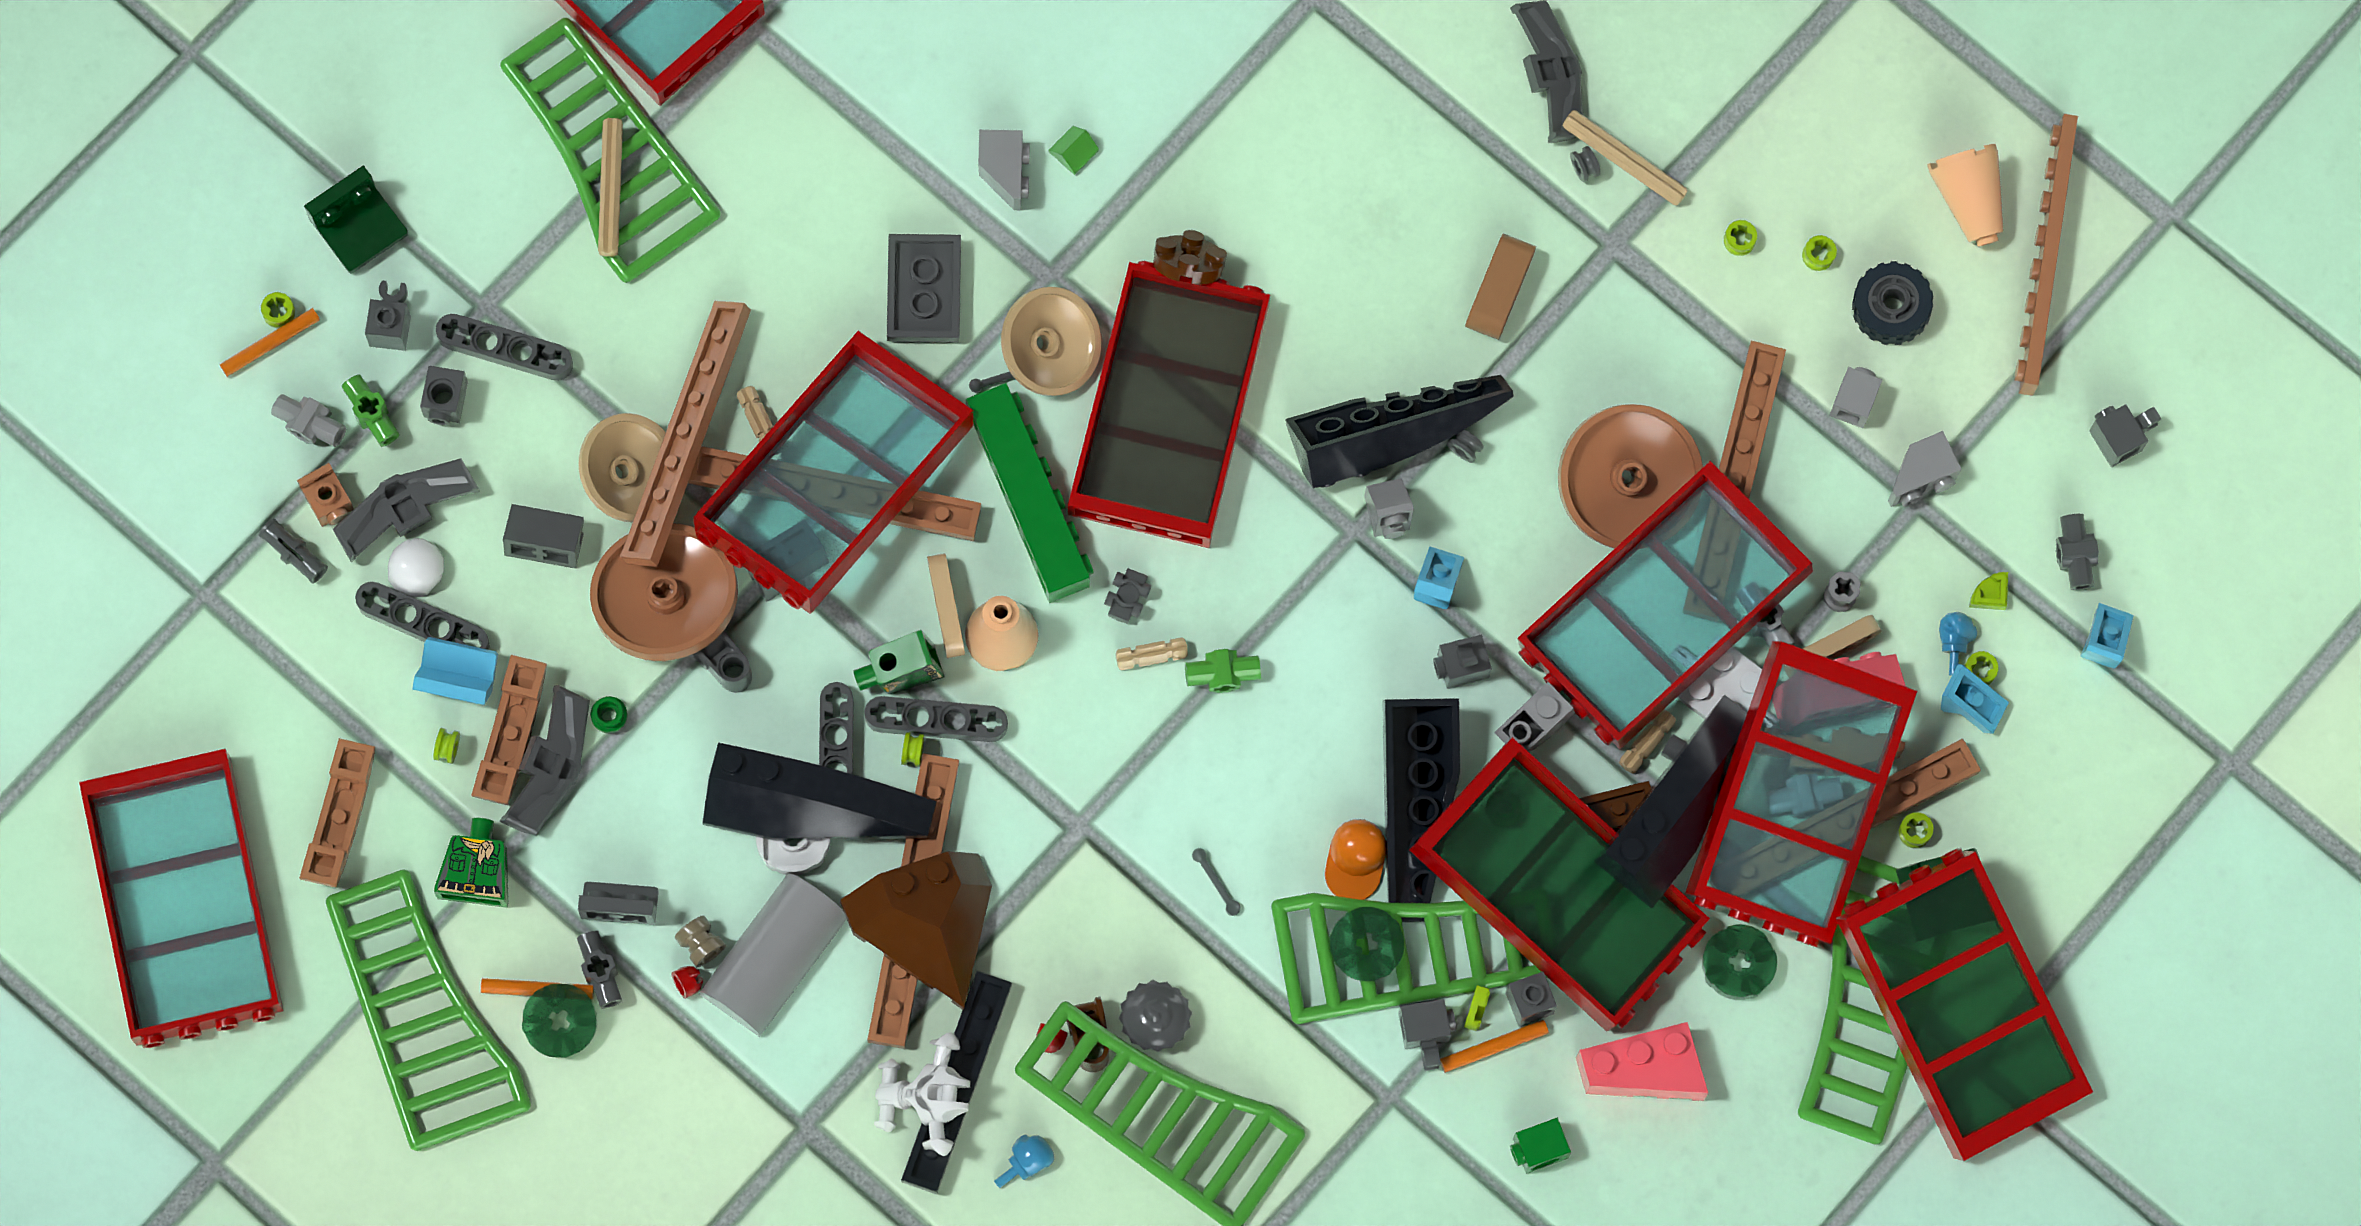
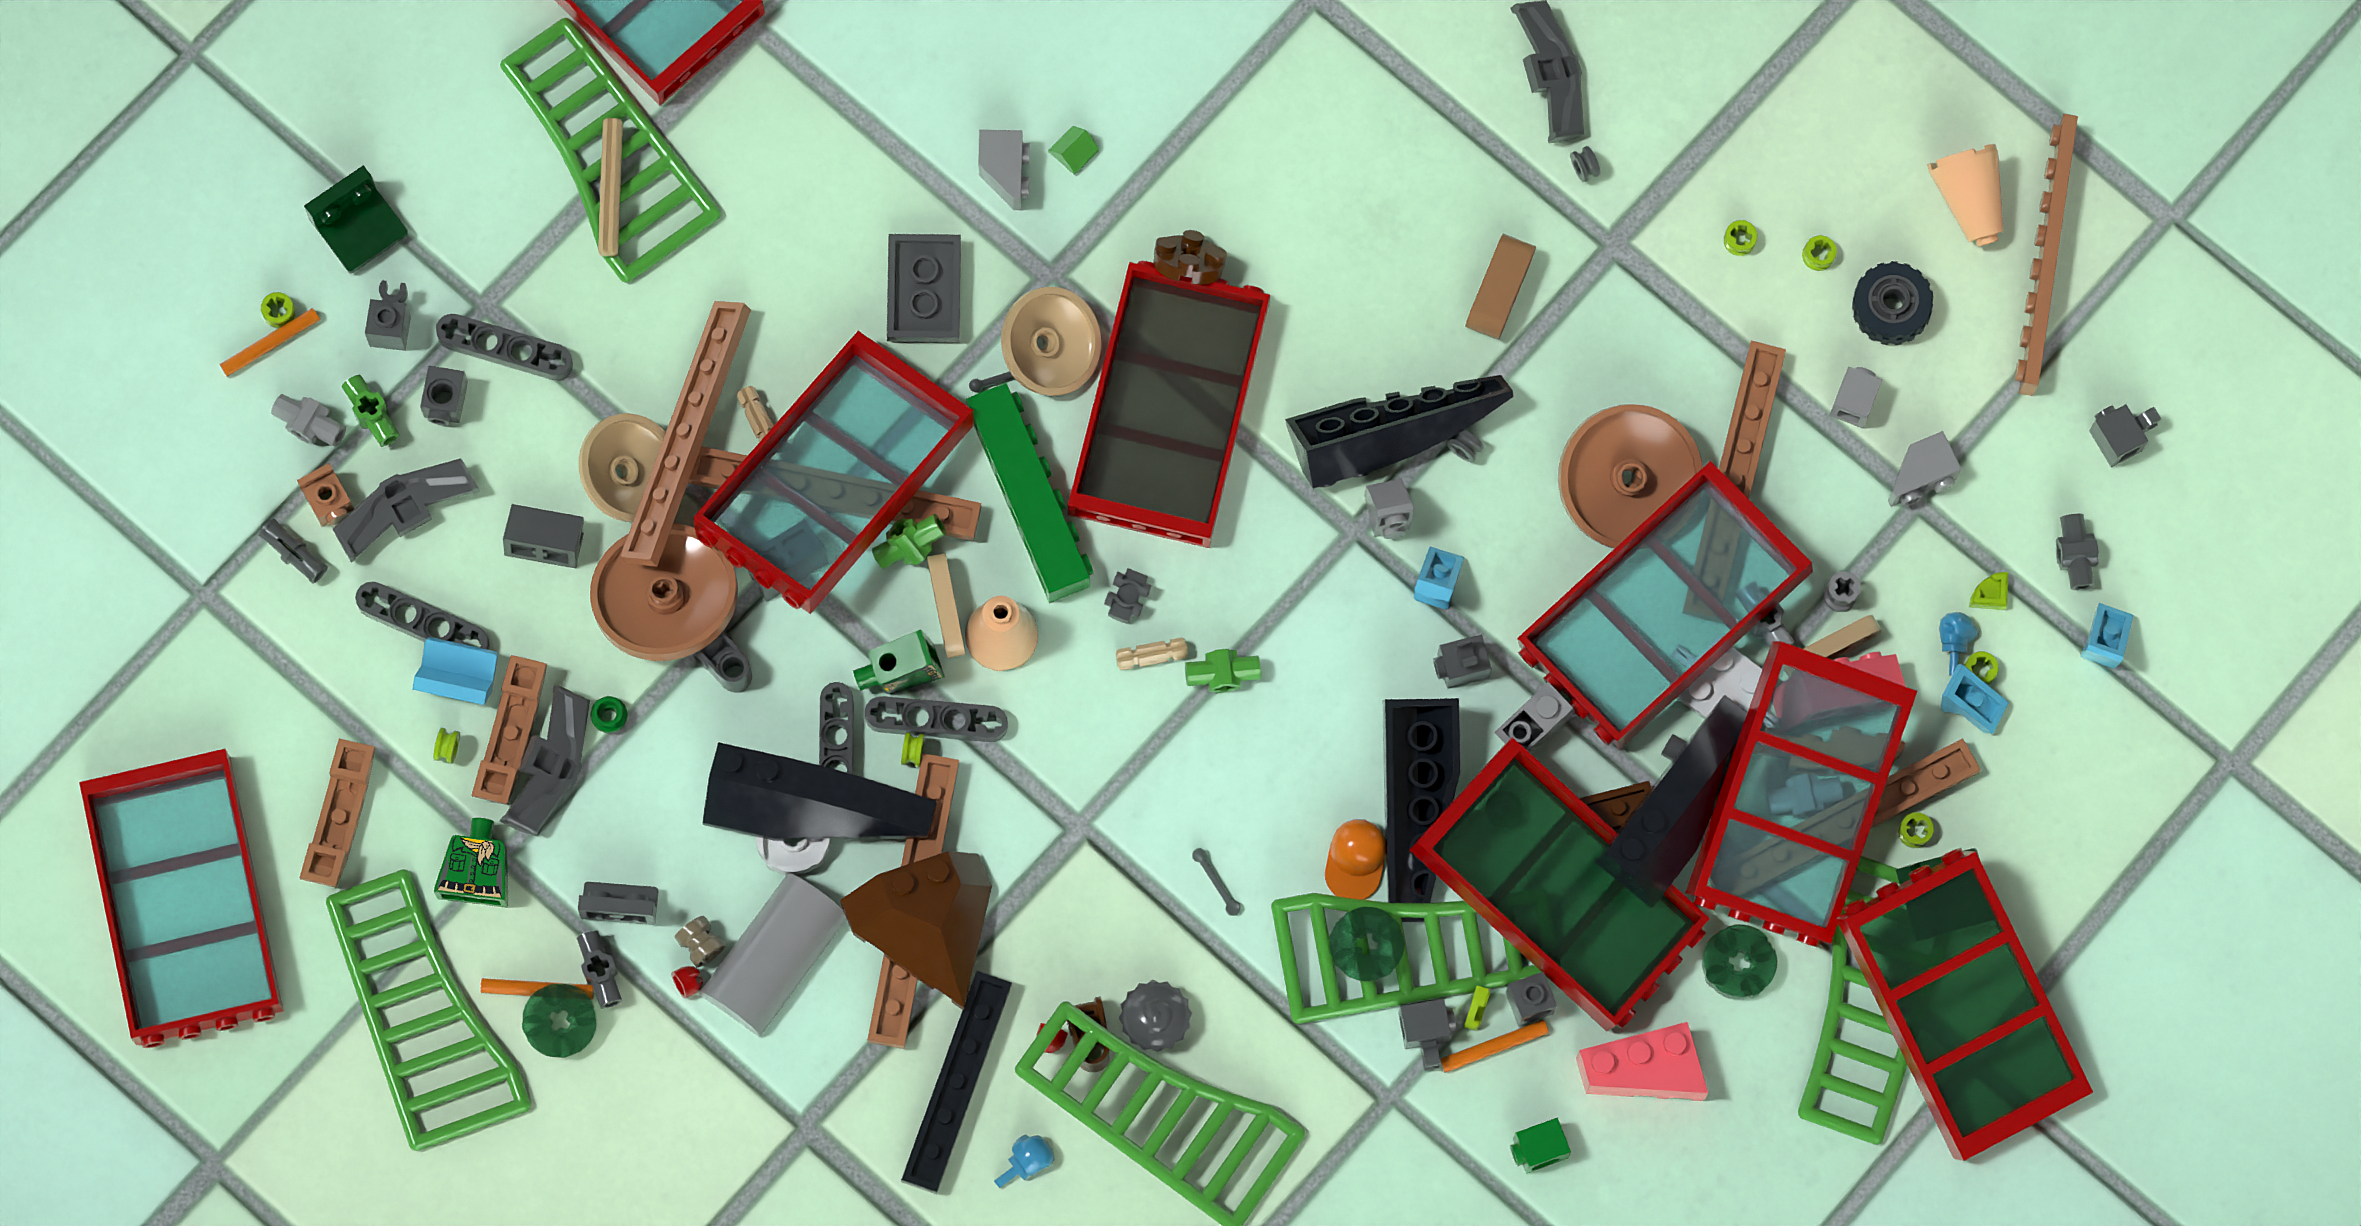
(415, 567): white hair -> none
(909, 541): none -> bright green axle
(931, 1094): white piece -> none
(1625, 157): tan axle -> none
(1647, 741): tan axle -> none

